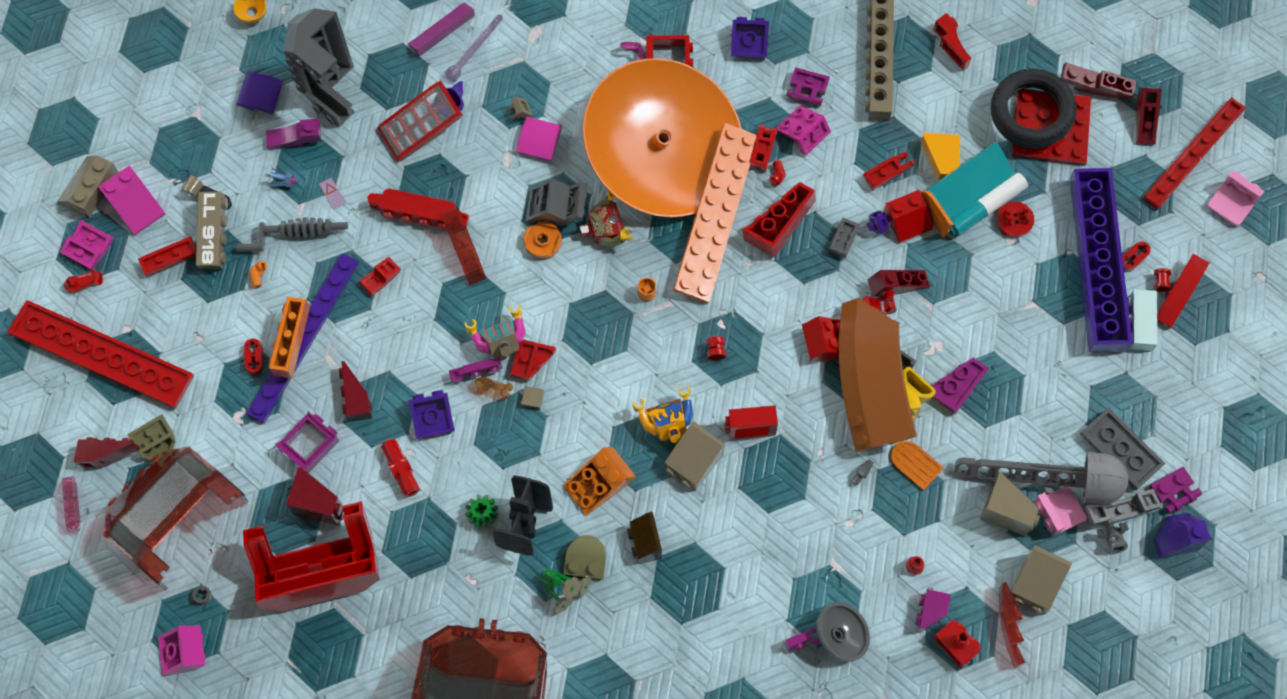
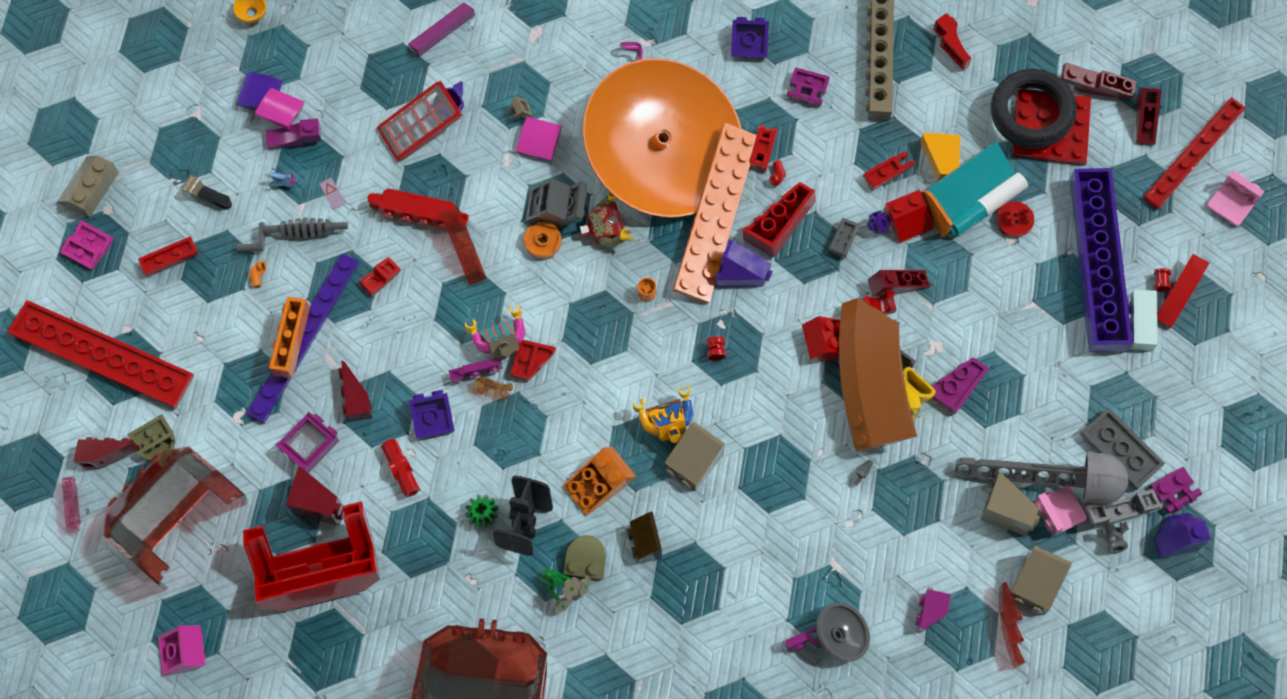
(77, 283): red piece -> none
(132, 200): dark pink slope -> none
(199, 601): dark grey bush -> none
(210, 230): dark tan brick -> none
(258, 356): red beam -> none
(279, 108): none -> dark pink slope
(318, 61): dark grey wedge -> none
(453, 72): clear purple piece -> none
(532, 397): dark tan tile -> none
(667, 41): red window -> none
(742, 268): none -> dark purple slope
(751, 422): red window -> none
(806, 128): dark pink bracket -> none
(915, 463): orange window -> none
(915, 565): red piece -> none
(957, 643): red brick -> none
(1137, 259): red beam -> none

